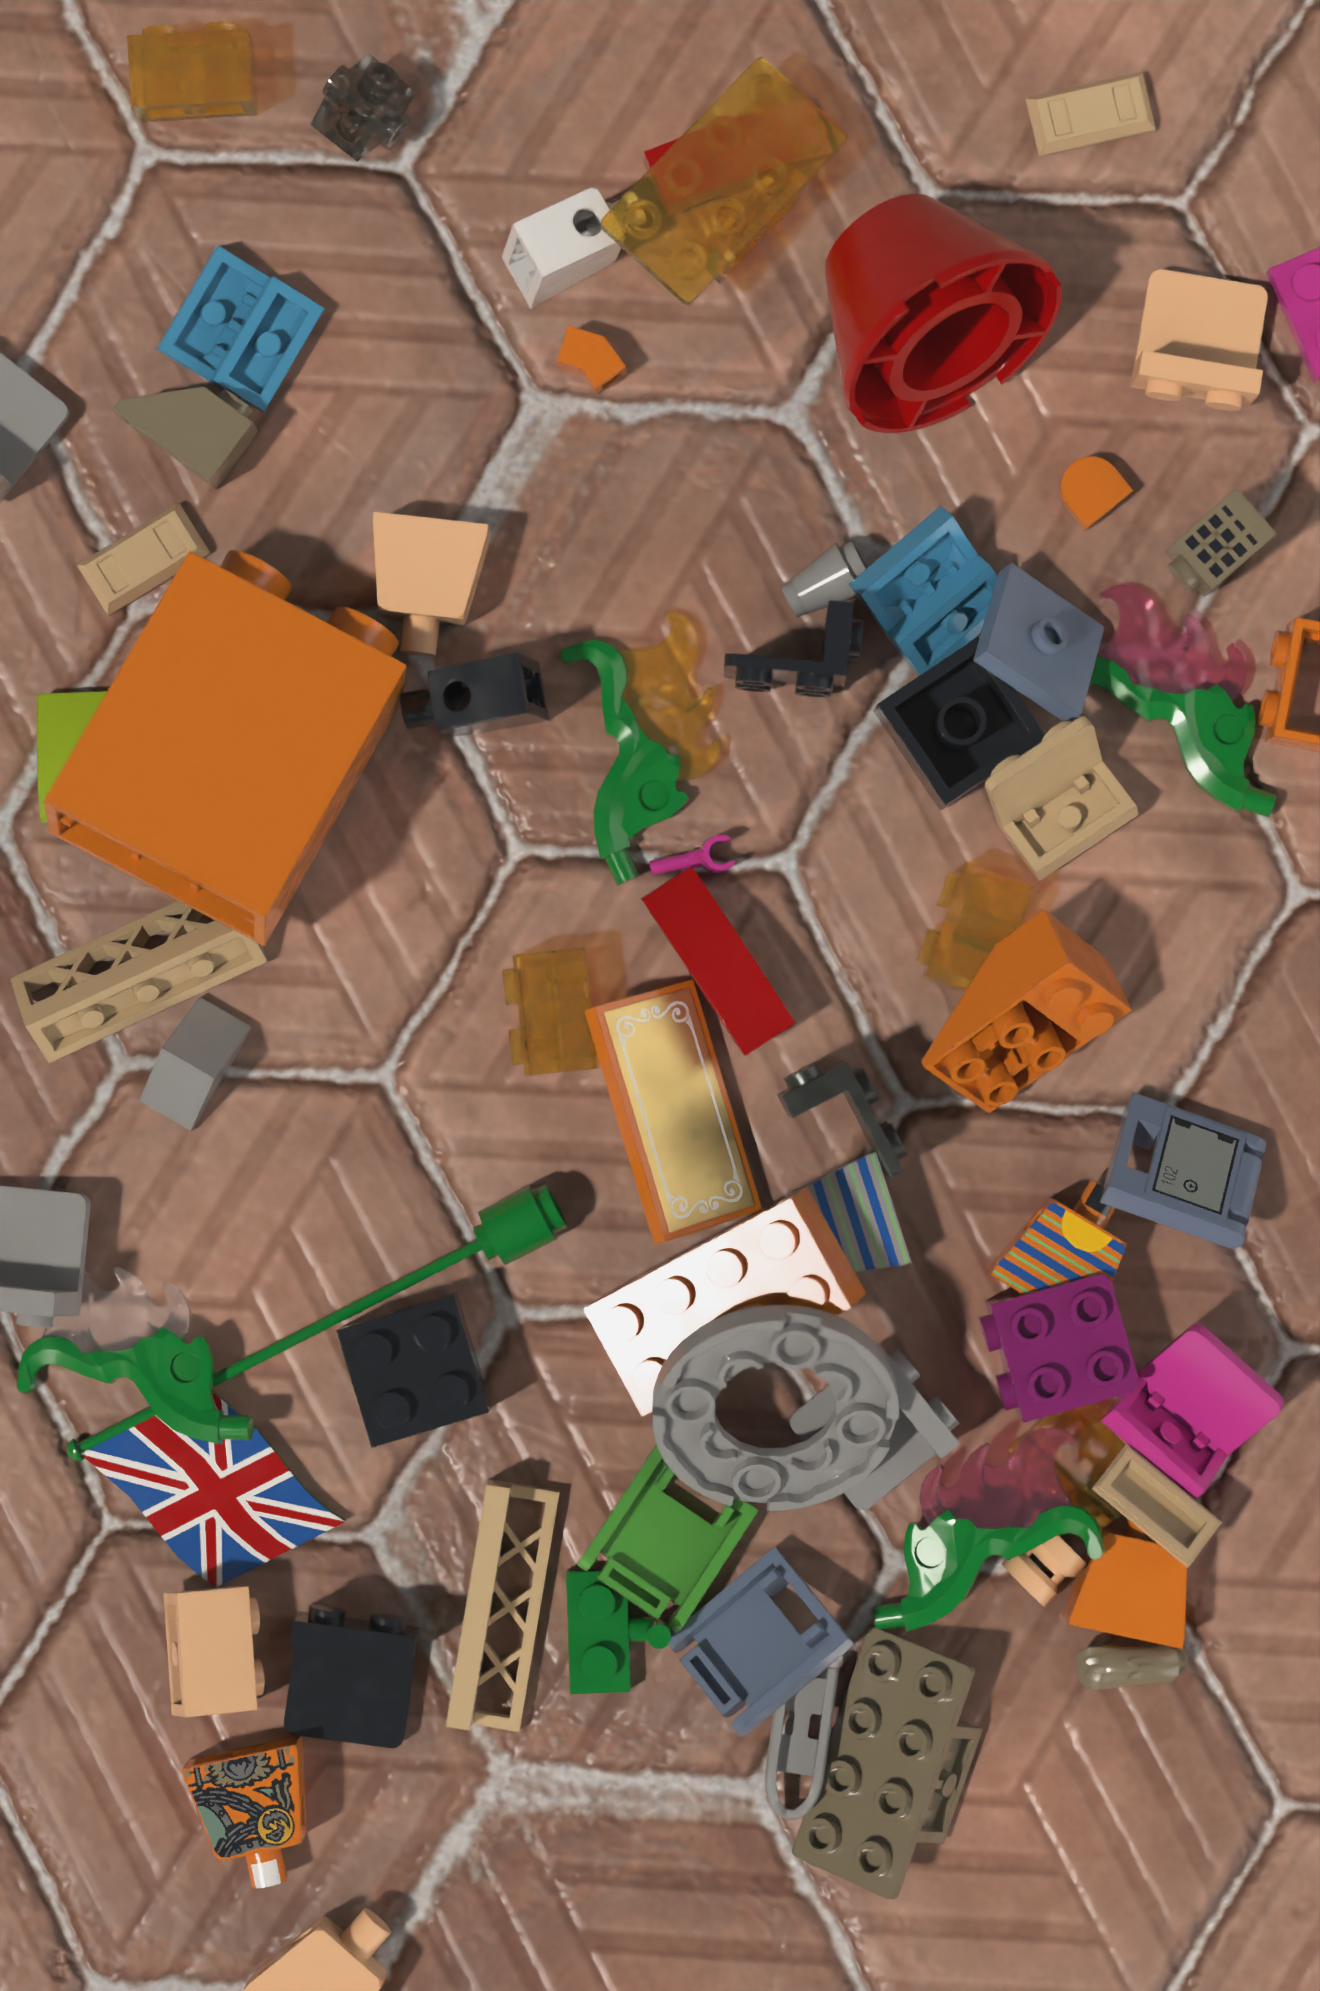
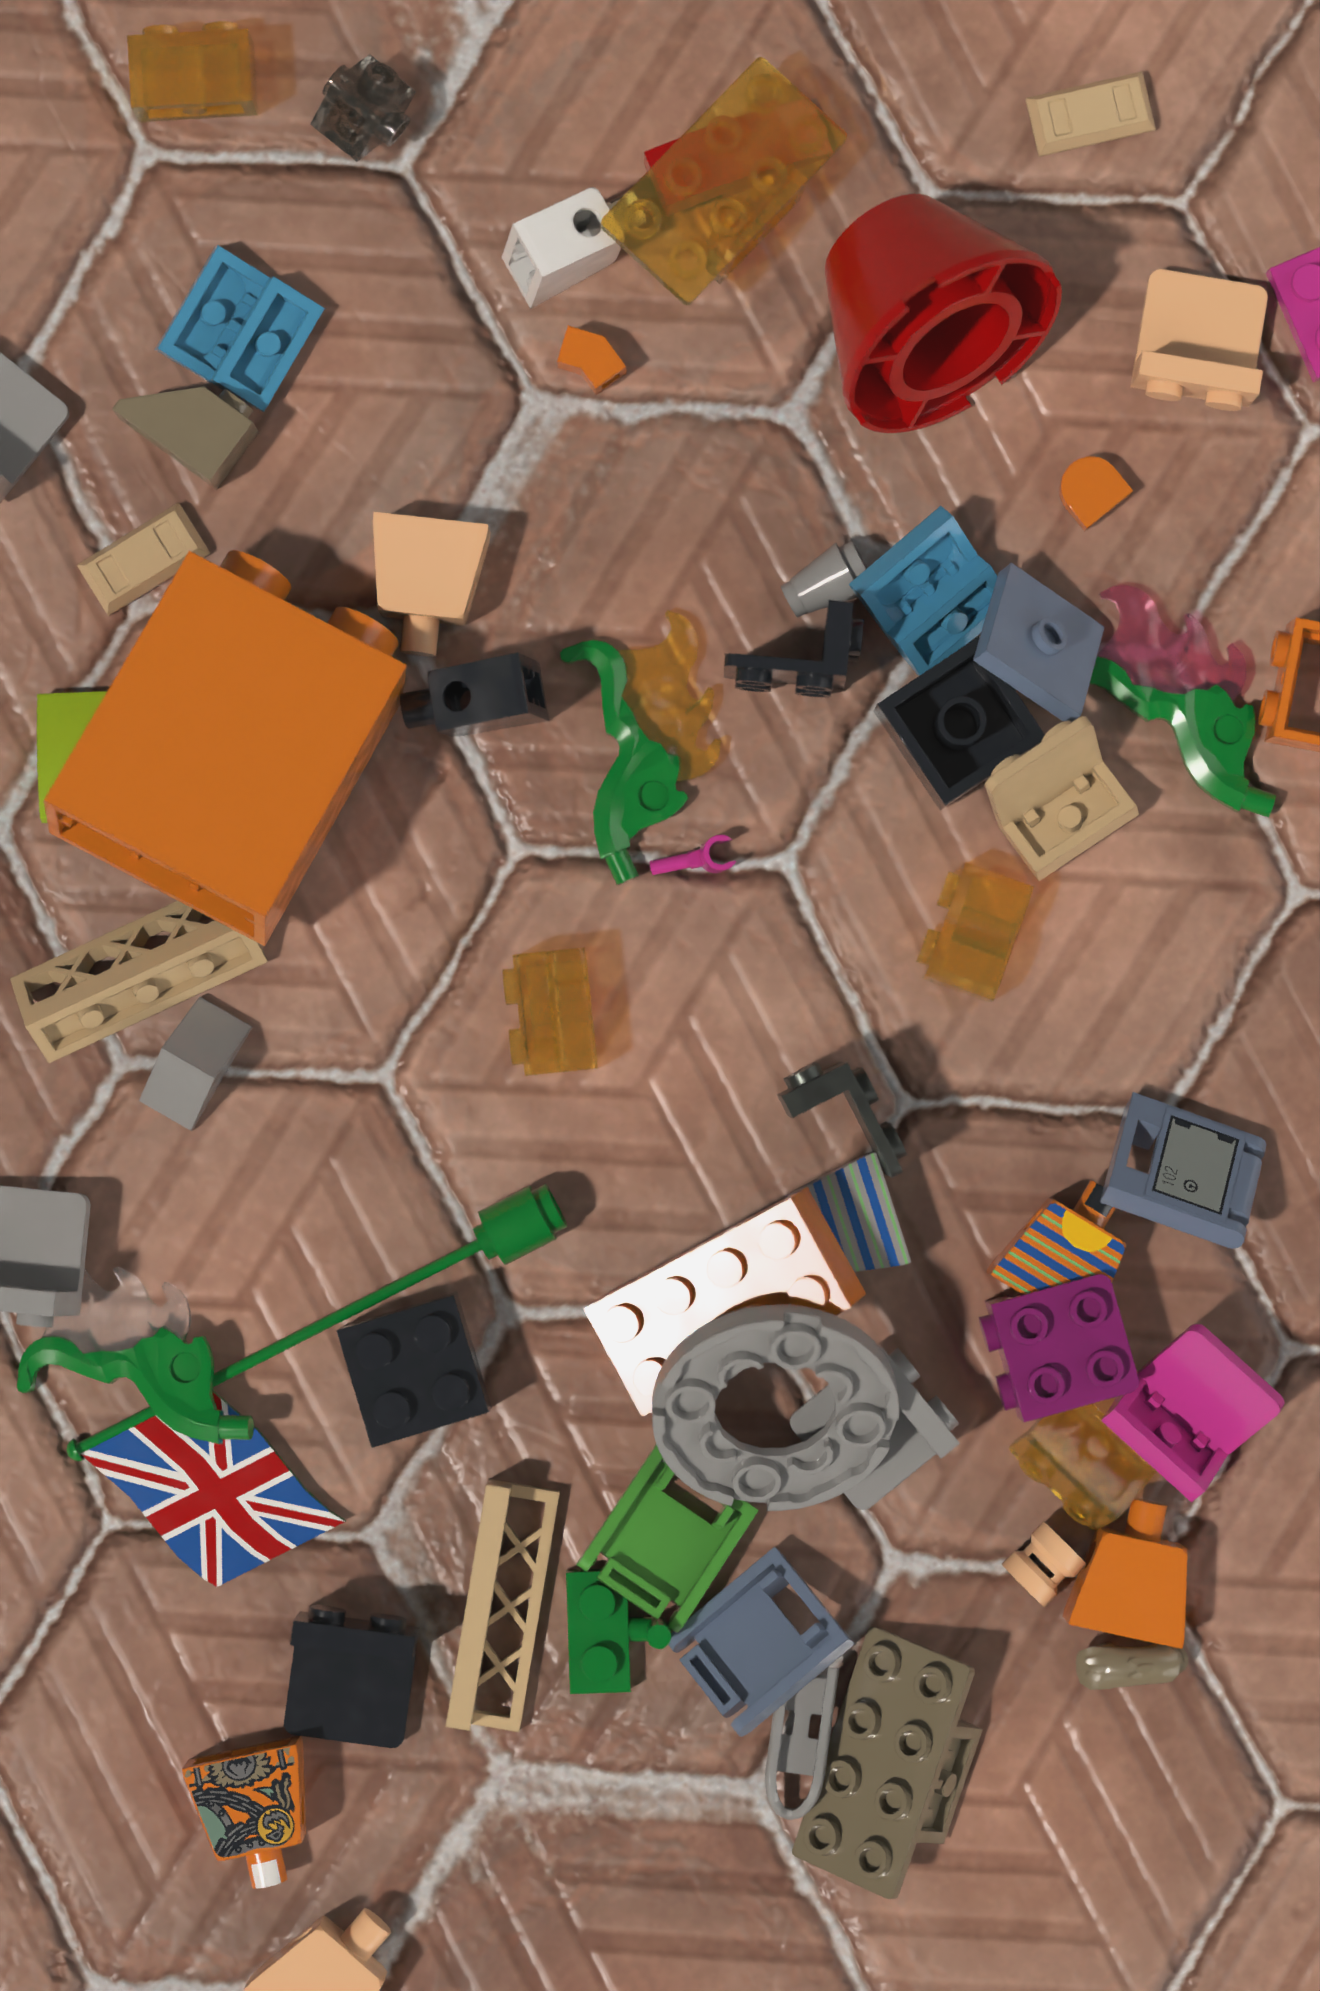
(212, 1651): light nougat brick -> none
(673, 1111): pearl gold tile -> none
(718, 961): red slope -> none
(983, 1515): piece -> none
(1025, 1013): orange slope -> none
(1156, 1505): tan tile -> none
(1218, 544): dark tan slope -> none

